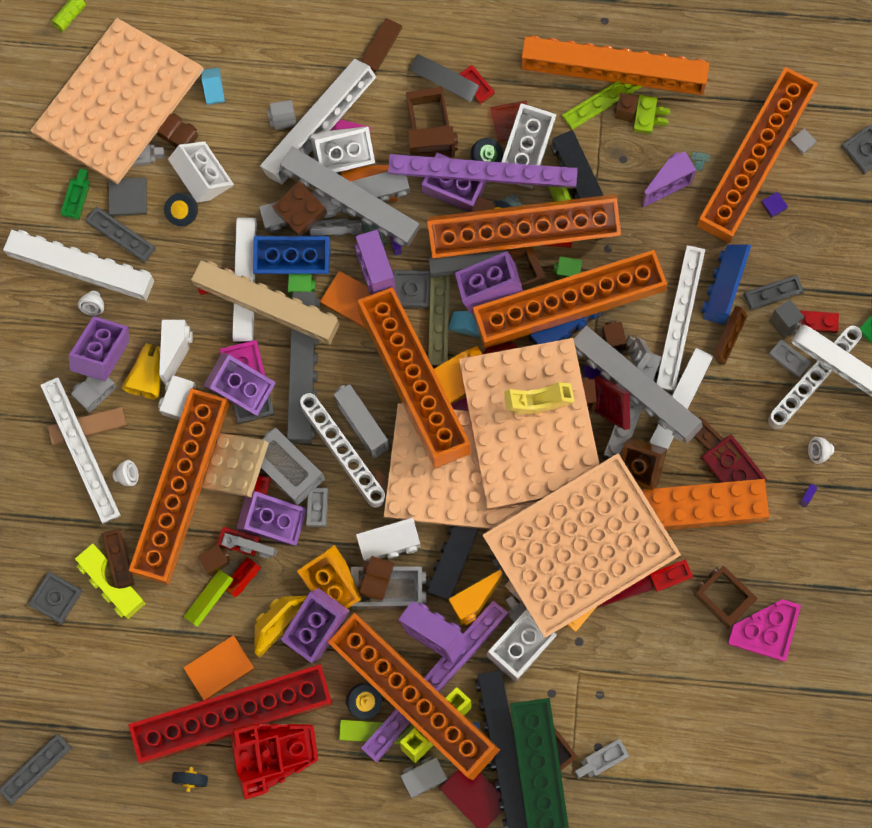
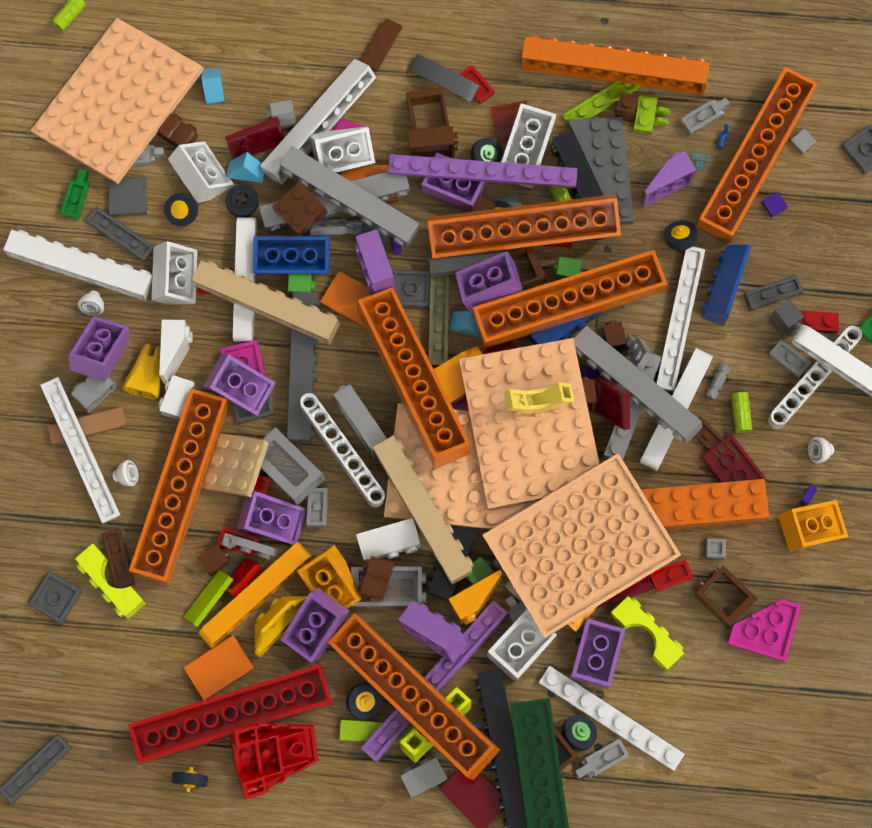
(173, 273): none -> white slope
(242, 193): none -> black wheel
(245, 168): none -> medium azure slope
(254, 595): none -> light orange beam
(255, 138): none -> dark red tile
(422, 509): none -> tan brick
(480, 571): none -> bright green brick
(579, 732): none -> black wheel
(597, 653): none -> medium lavender brick
(606, 153): none -> dark grey wing
(611, 718): none -> white plate
(629, 614): none -> neon yellow arch
(644, 462): reddish brown brick -> none
(681, 235): none -> black wheel
(704, 115): none -> light grey hinge
(715, 548): none -> light grey tile
(718, 381): none -> light grey axle
(721, 139): none -> blue piece
(730, 335): reddish brown tile -> none
(741, 412): none -> lime axle
(812, 525): none -> light orange slope

